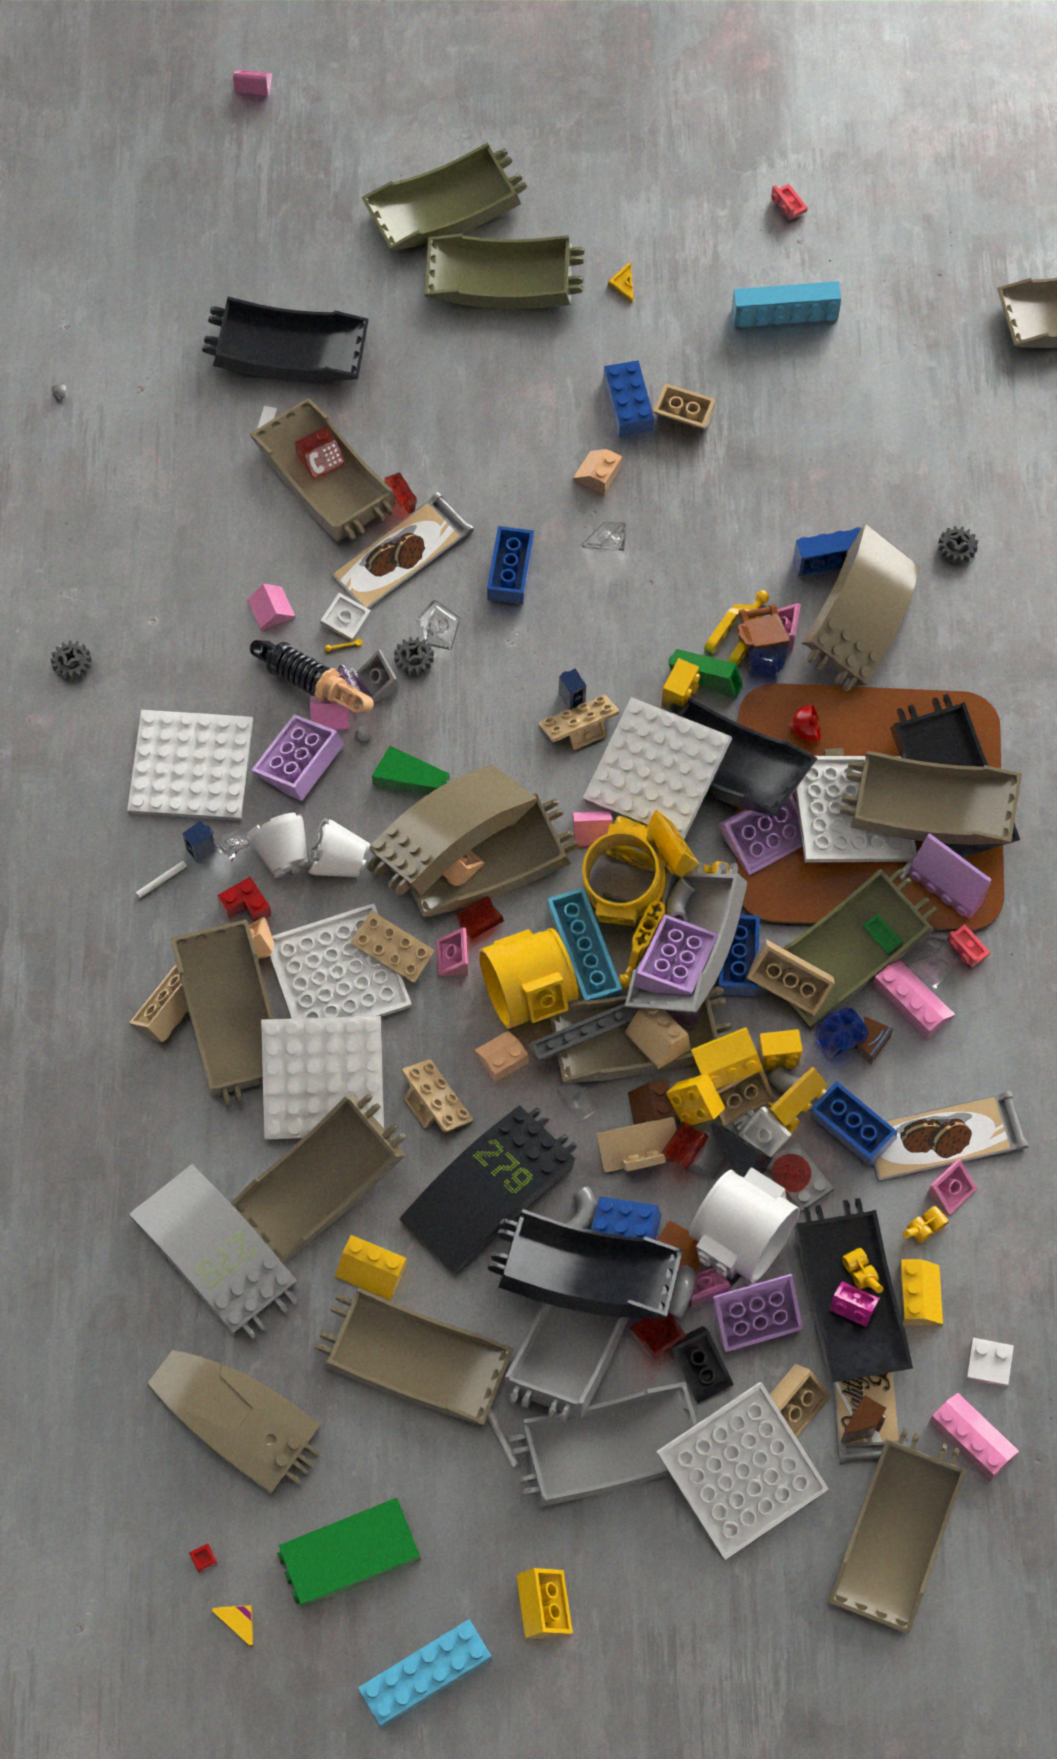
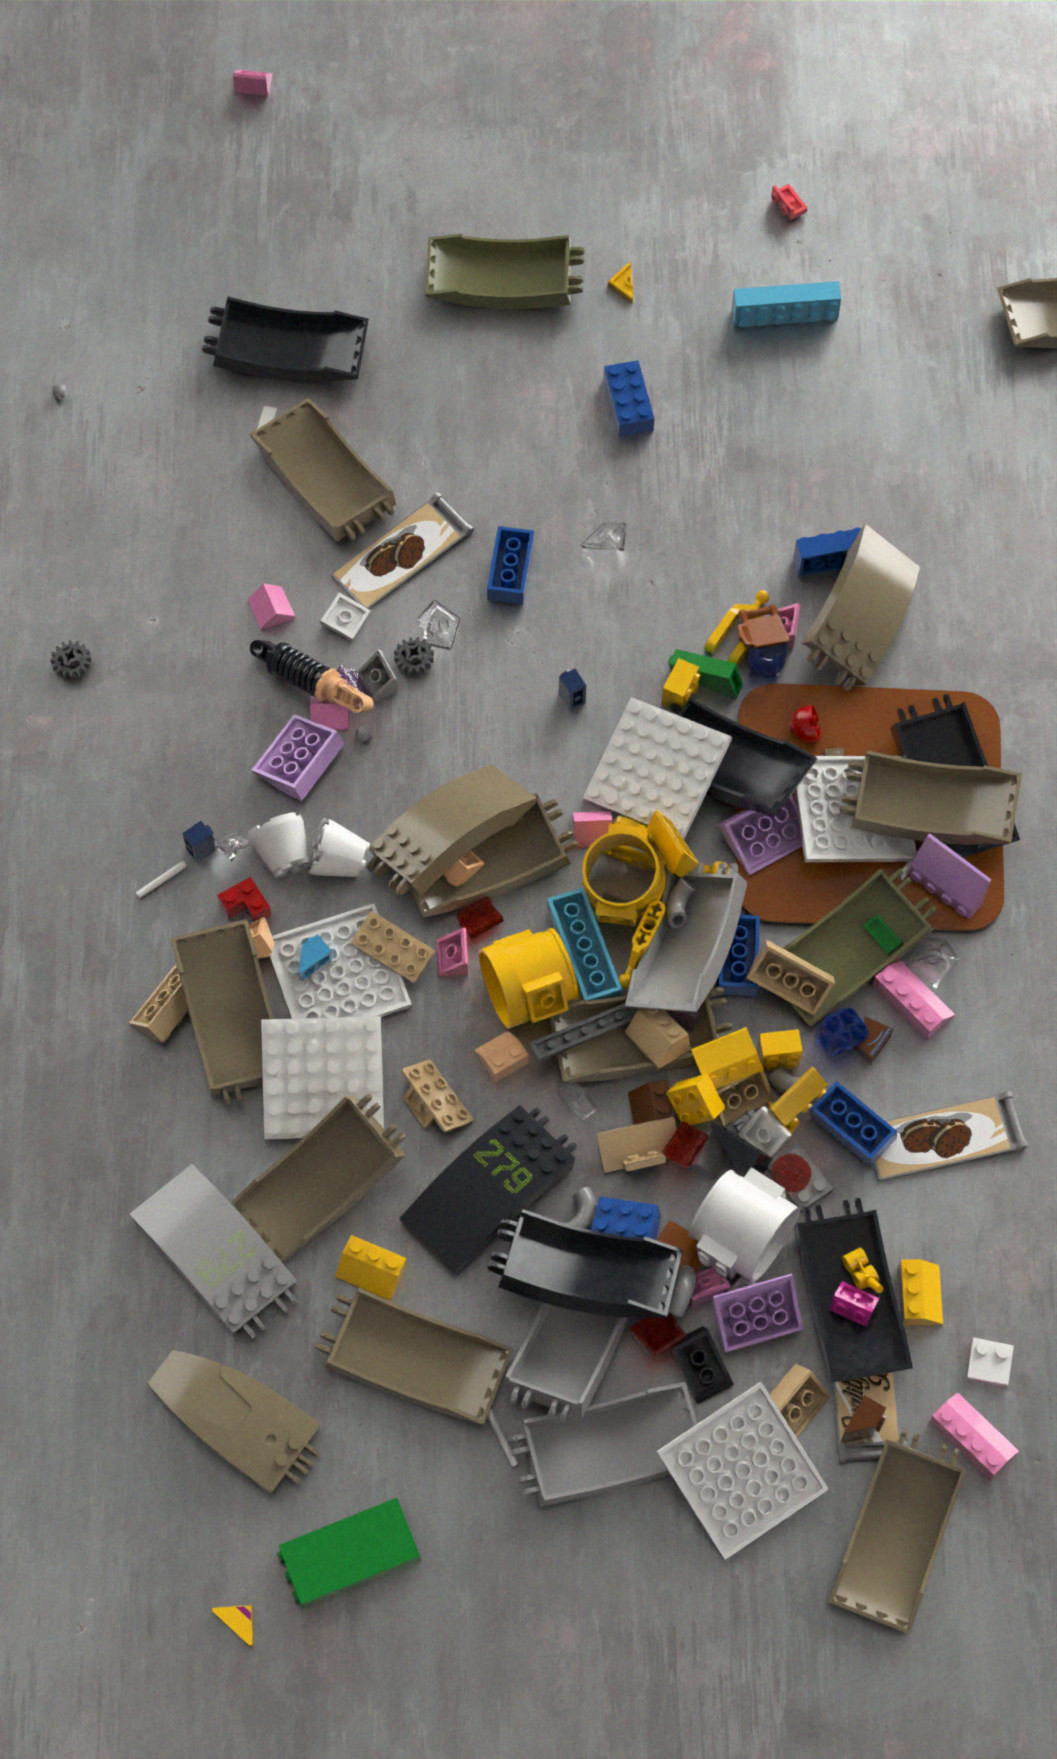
(190, 765): white plate -> none
(203, 1558): red tile -> none
(313, 956): none -> dark azure slope
(319, 452): clear red slope -> none
(358, 642): yellow hinge -> none
(402, 492): clear red bracket -> none
(408, 773): green slope -> none
(425, 1674): medium azure brick -> none
(445, 199): olive hinge -> none
(544, 1603): yellow slope -> none
(581, 724): tan bracket -> none
(599, 470): light nougat slope -> none
(675, 958): lavender slope -> none
(685, 406): tan slope -> none
(923, 1228): yellow beam -> none
(952, 1187): bright pink slope -> none
(958, 544): dark grey gear -> none
(967, 946): coral bracket -> none

